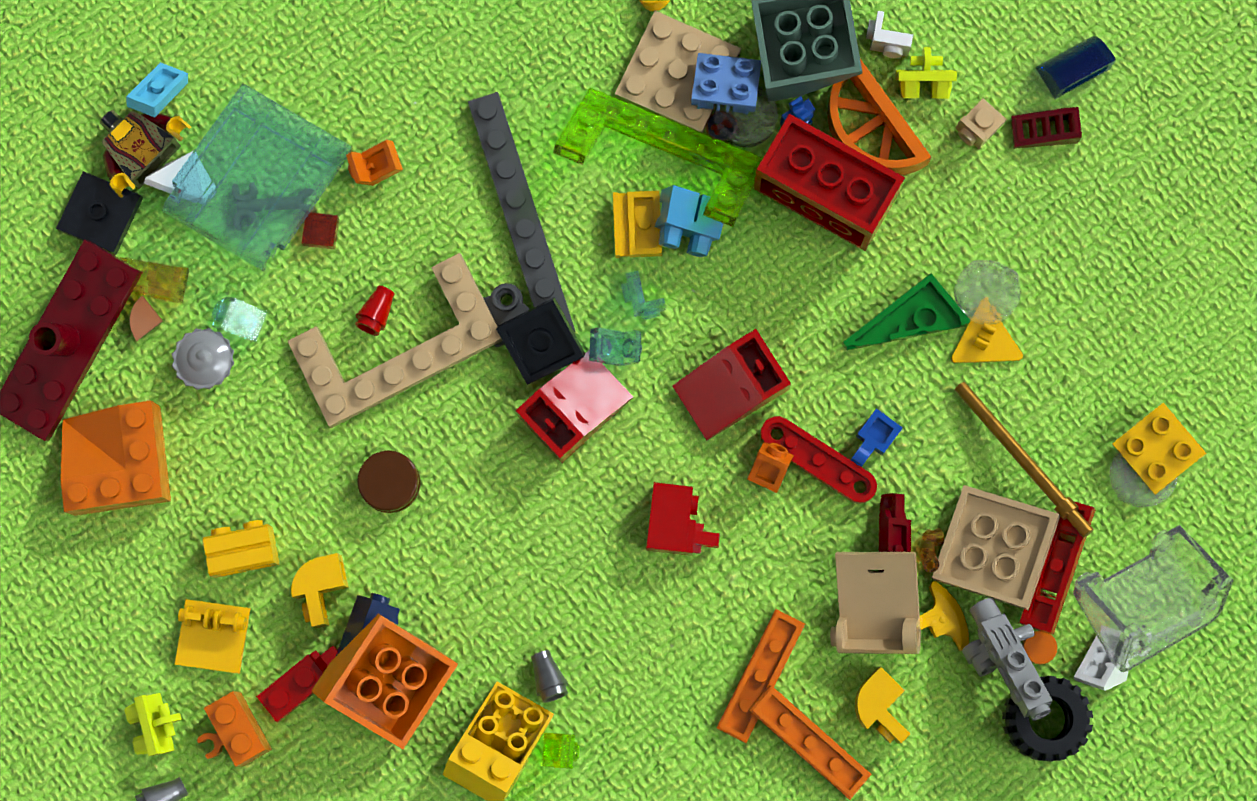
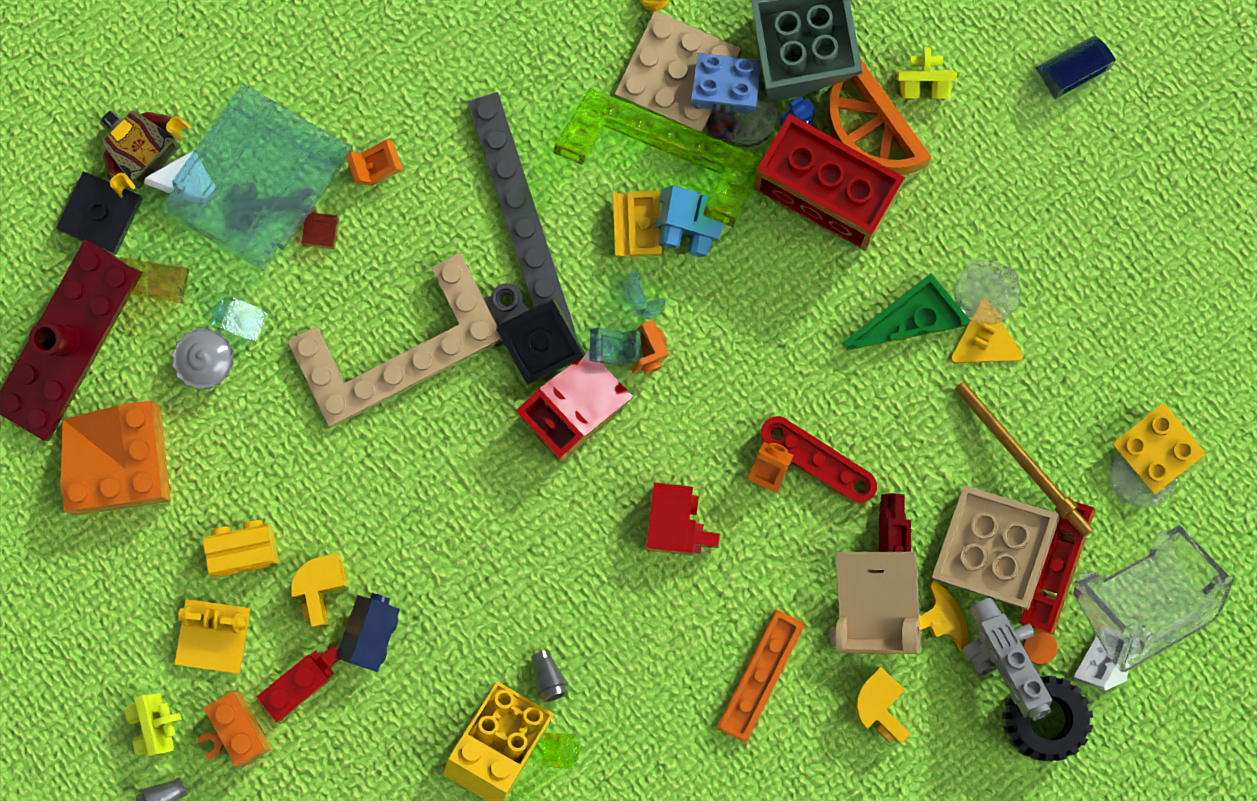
(143, 318): nougat tile -> none
(157, 89): medium azure plate -> none
(375, 311): red cone -> none
(385, 680): orange slope -> none
(389, 481): reddish brown head -> none
(653, 349): none -> orange bracket
(732, 384): red slope -> none
(810, 742): orange tile -> none
(876, 435): blue plate -> none
(891, 43): white bracket -> none
(927, 550): clear orange arm -> none
(980, 124): tan bracket -> none
(1057, 115): dark red slope -> none

